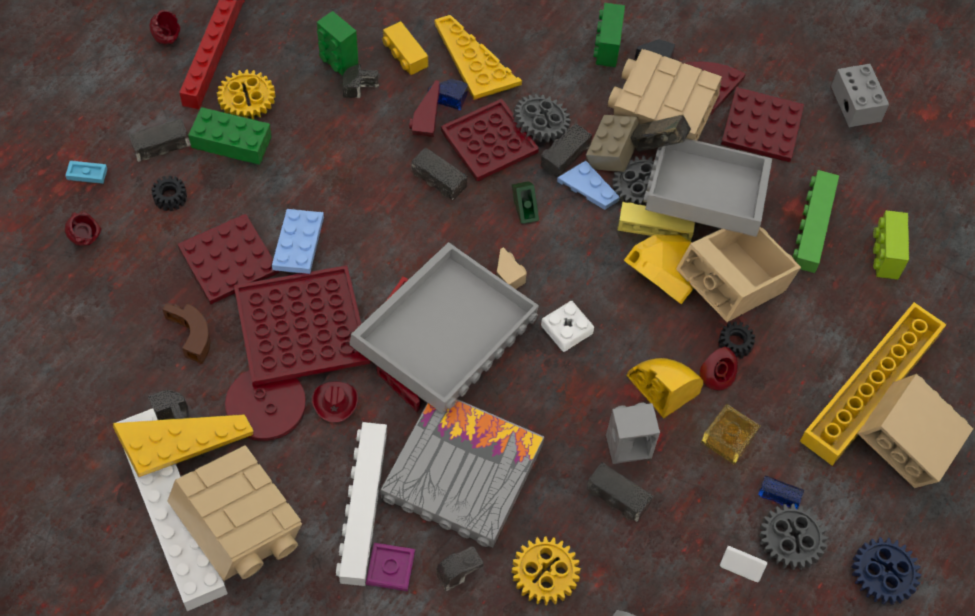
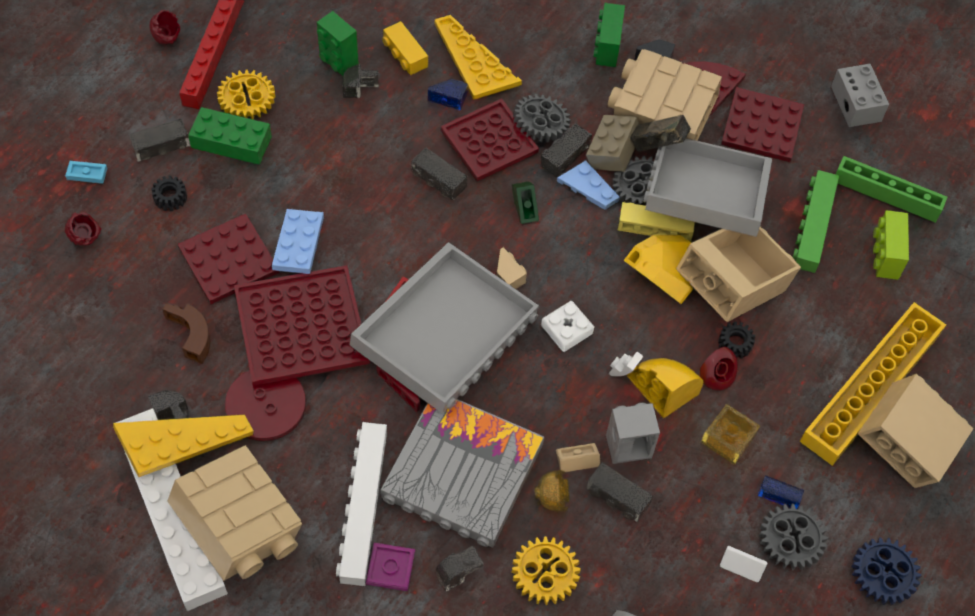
(335, 401): dark red hat -> none
(425, 115): dark red slope -> none
(553, 491): none -> clear yellow cylinder
(578, 457): none -> tan slope
(625, 364): none -> white slope
(890, 189): none -> bright green brick

